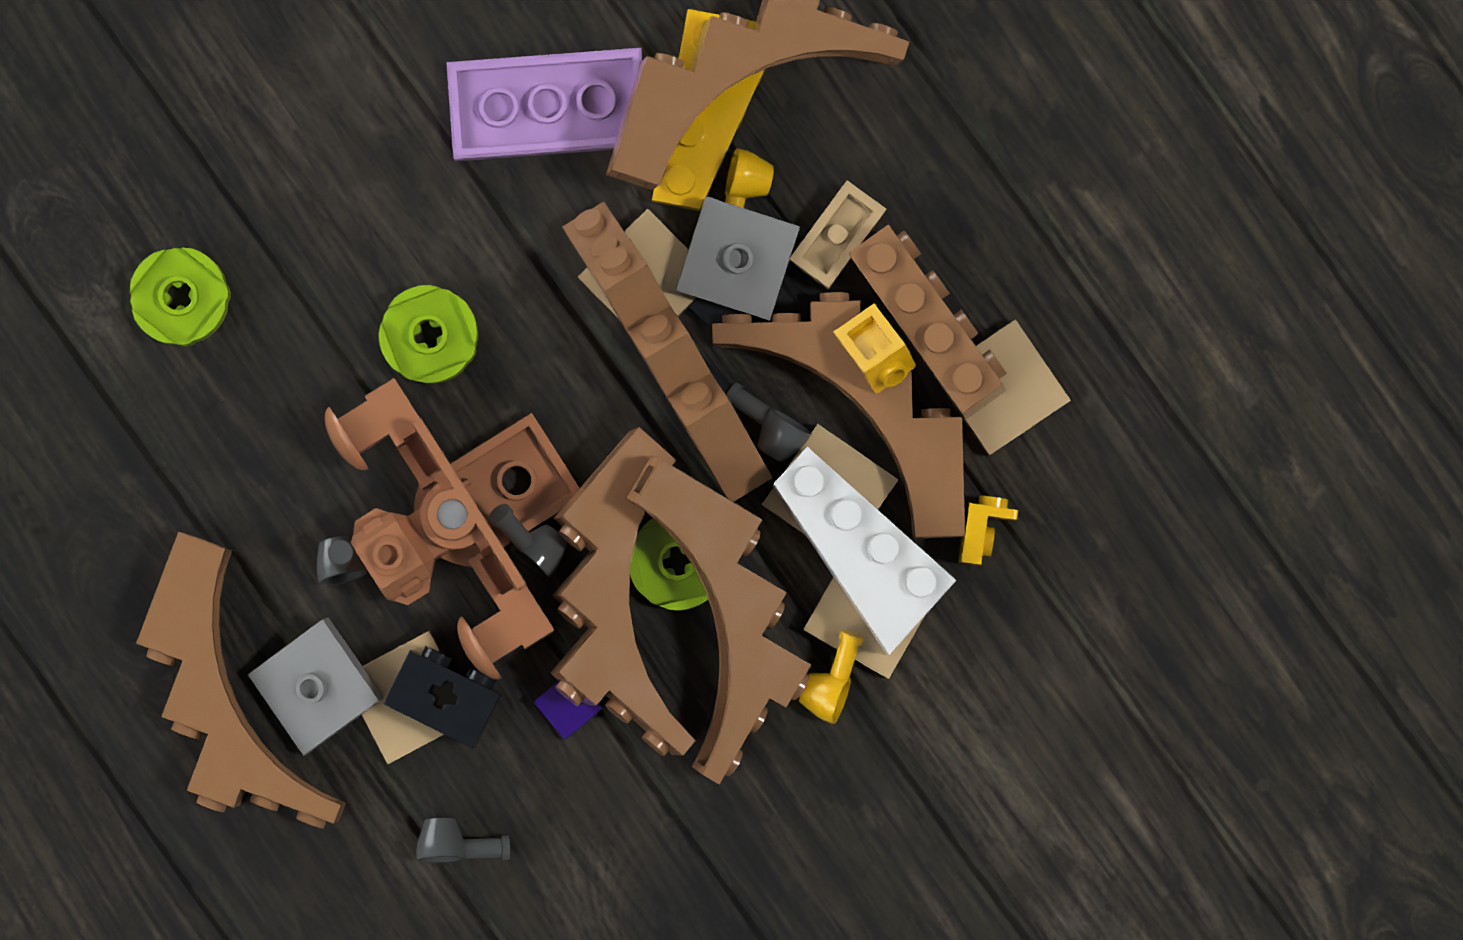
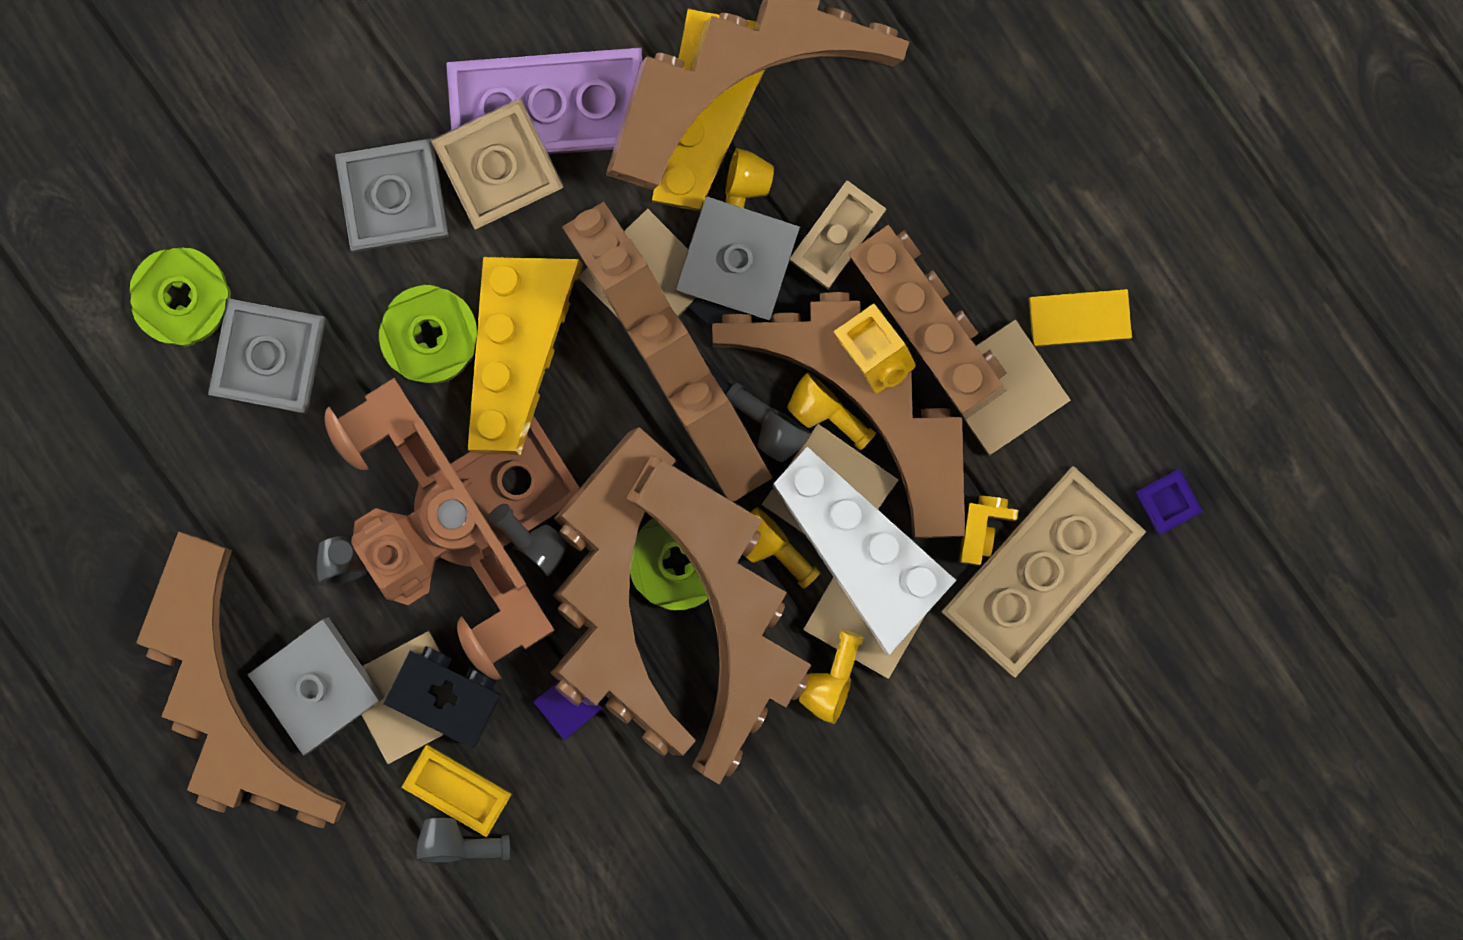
(267, 356): none -> light grey plate
(391, 195): none -> light grey plate
(456, 790): none -> yellow tile
(497, 163): none -> tan tile
(514, 346): none -> yellow wing
(774, 542): none -> yellow bar
(815, 402): none -> yellow bar
(1043, 571): none -> tan tile
(1080, 318): none -> yellow tile
(1169, 502): none -> dark purple tile

